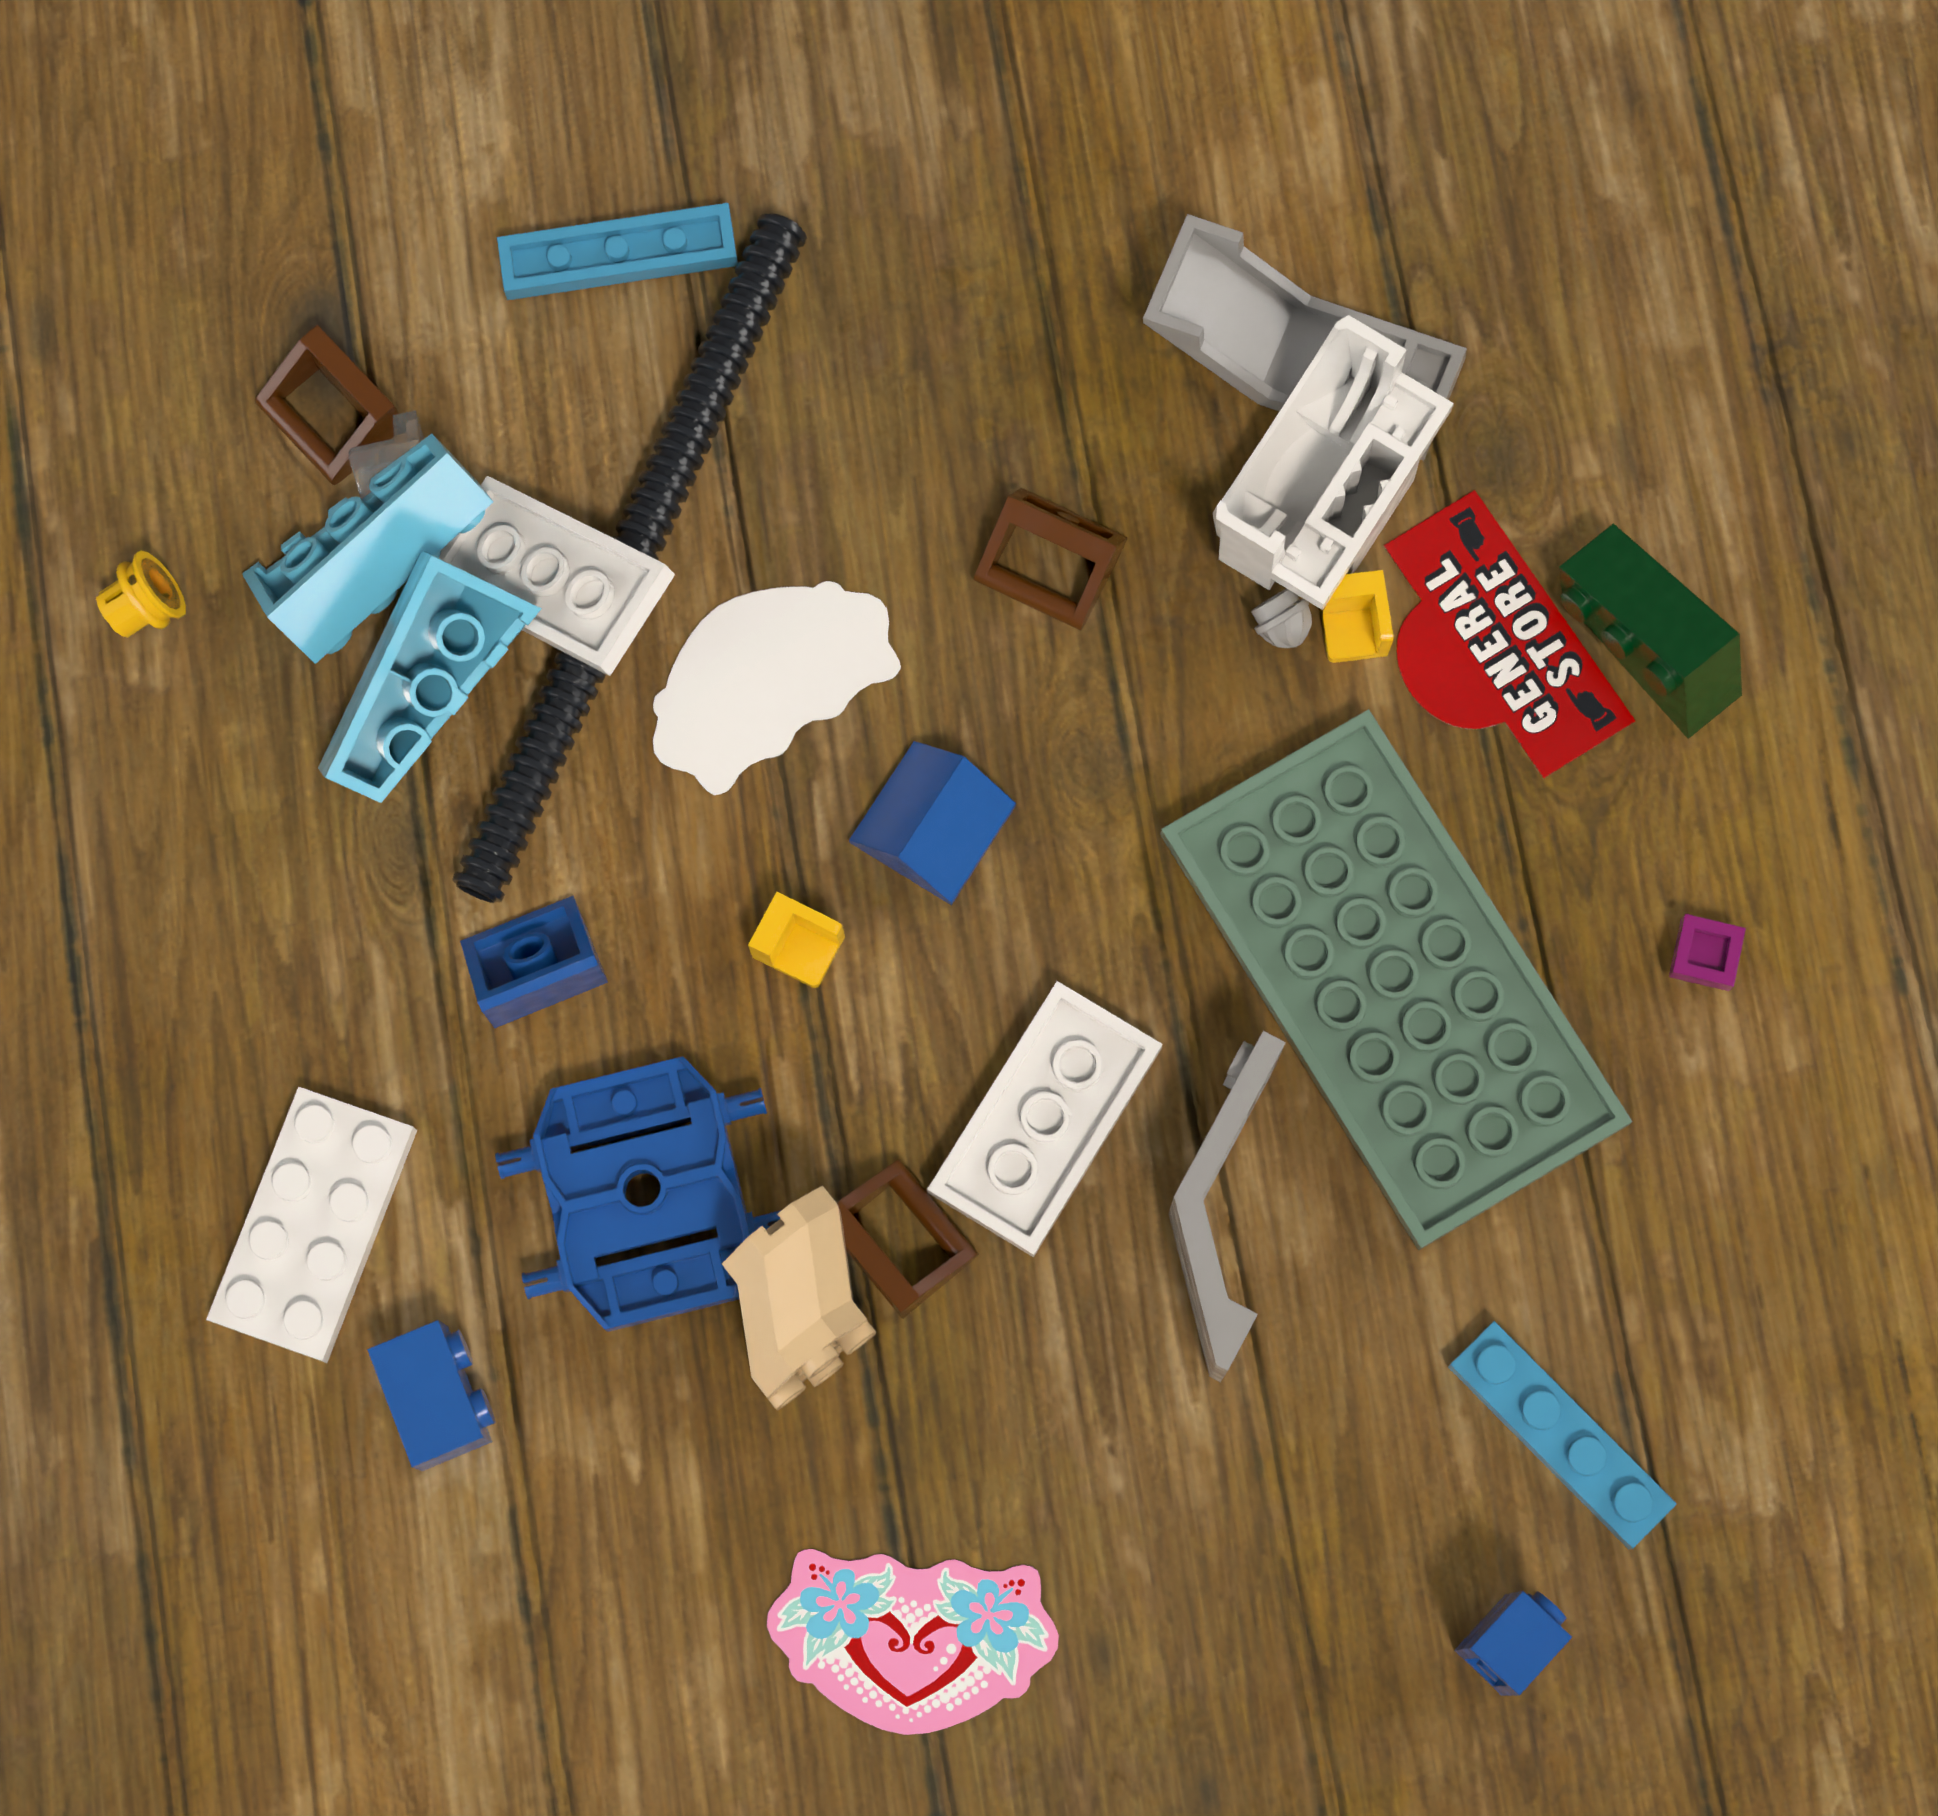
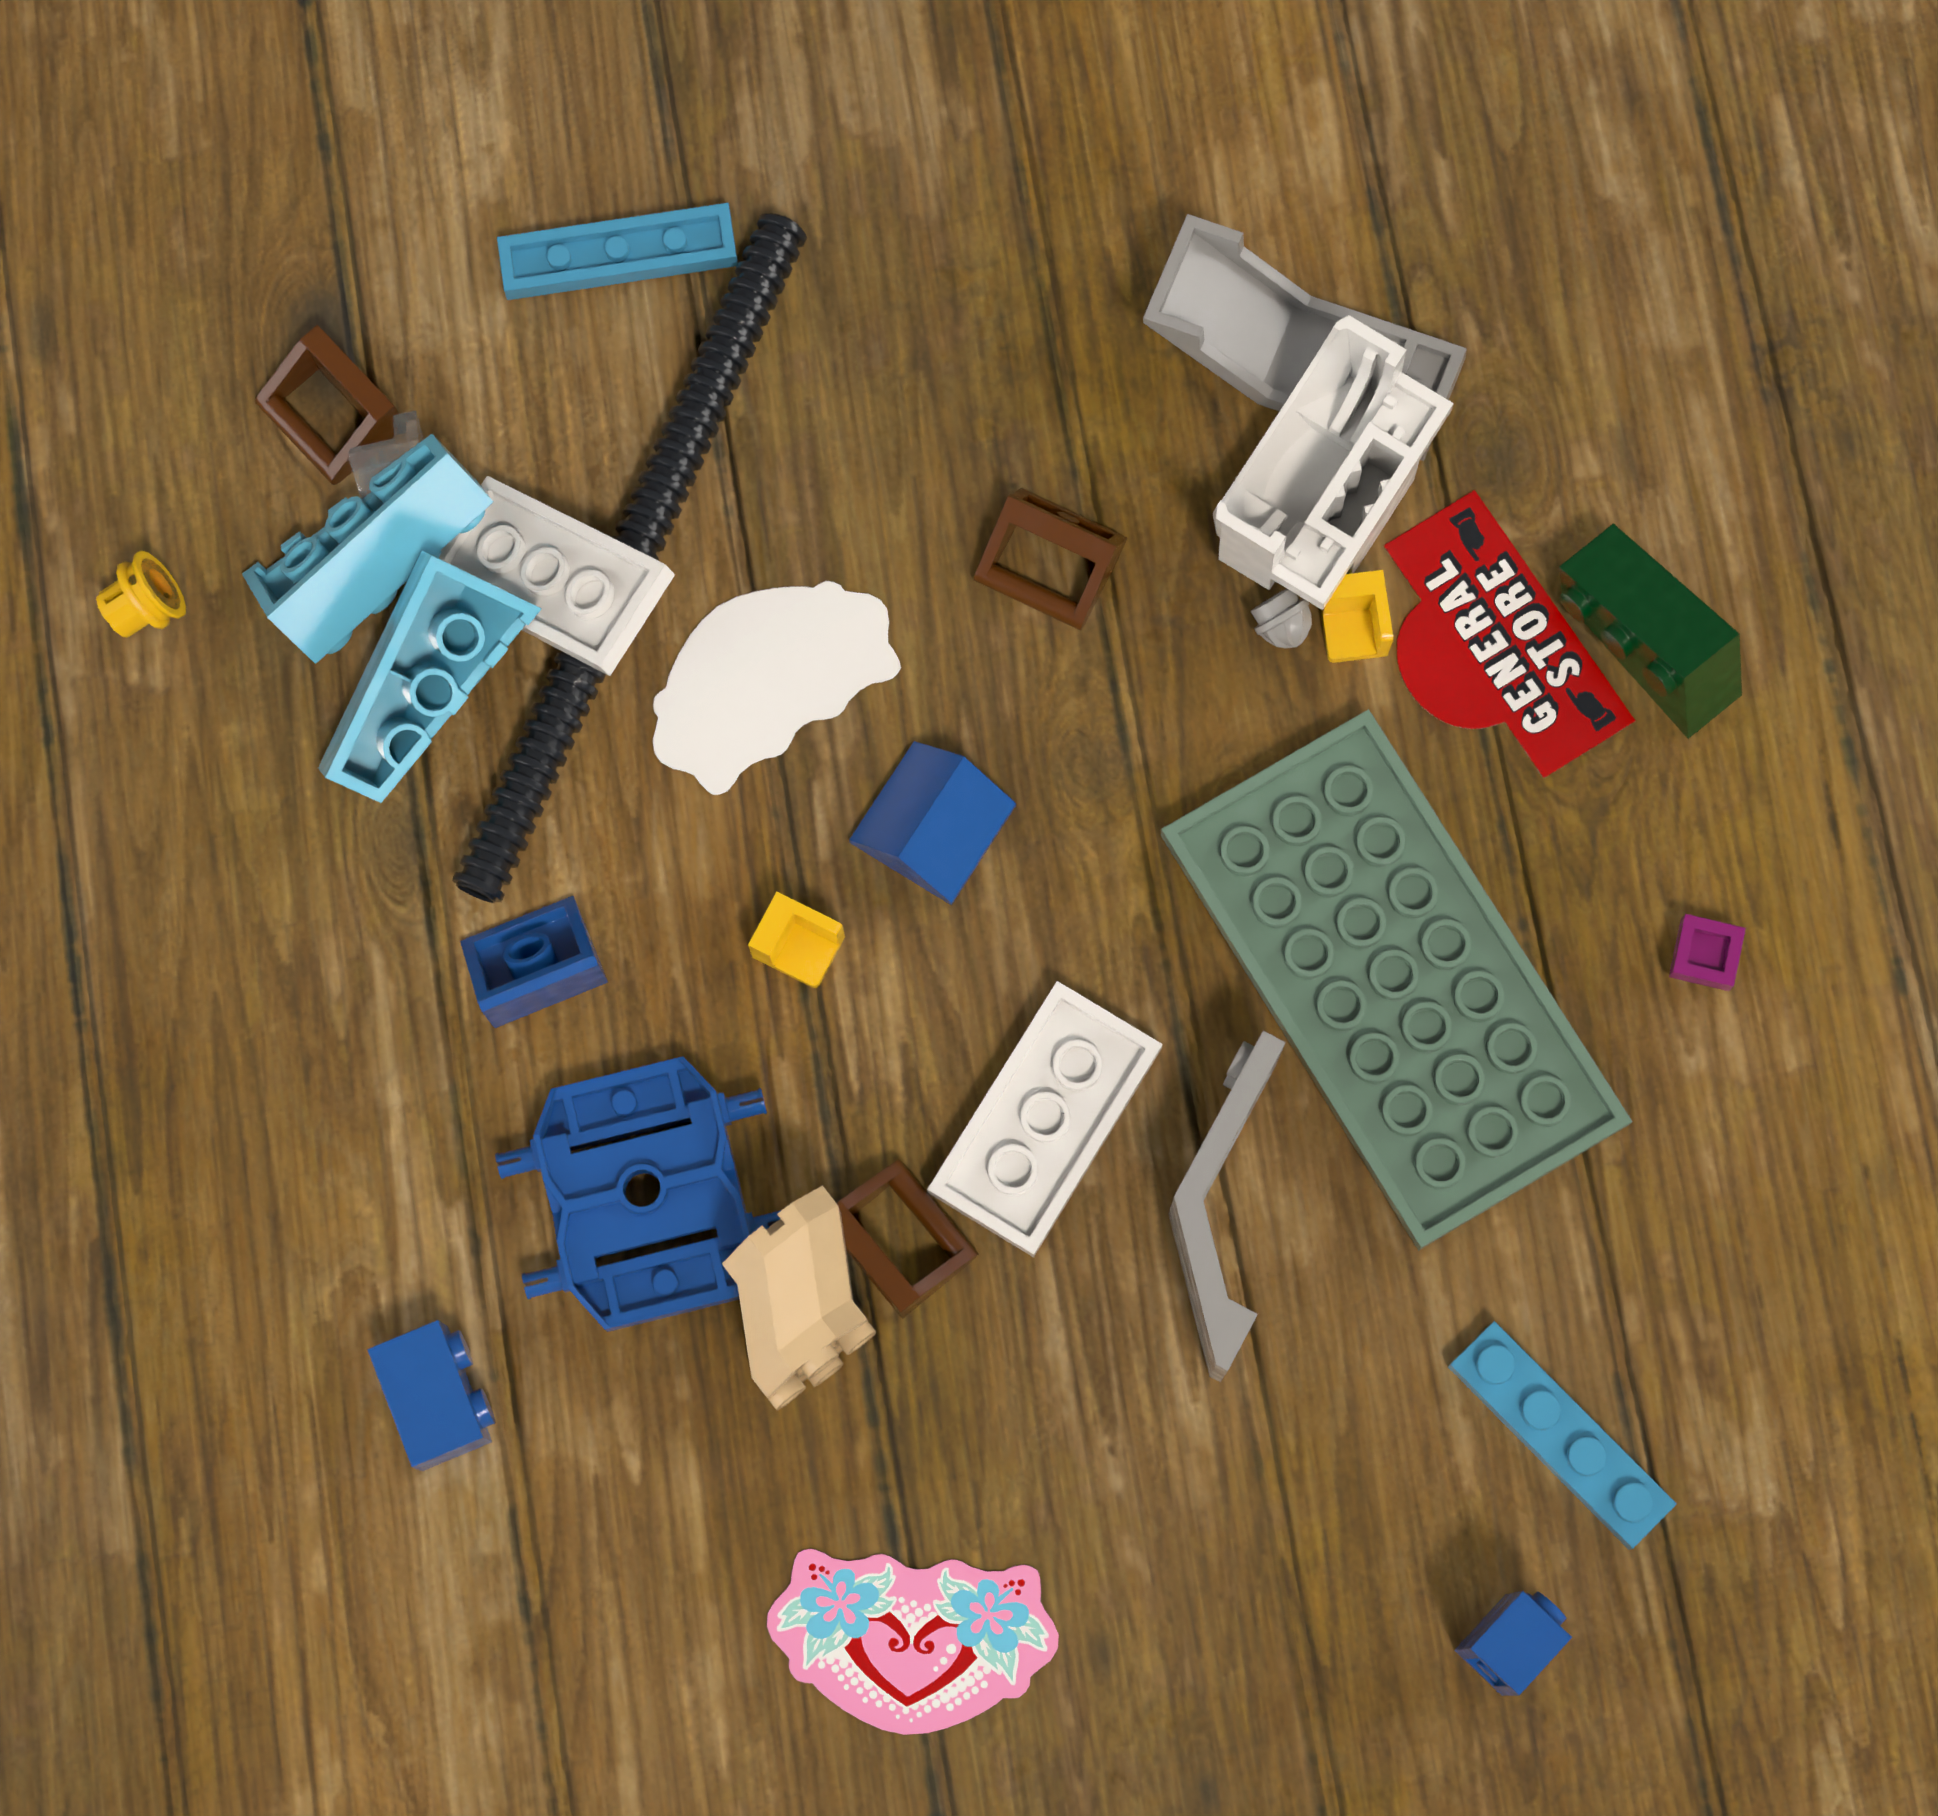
(312, 1224): white plate -> none

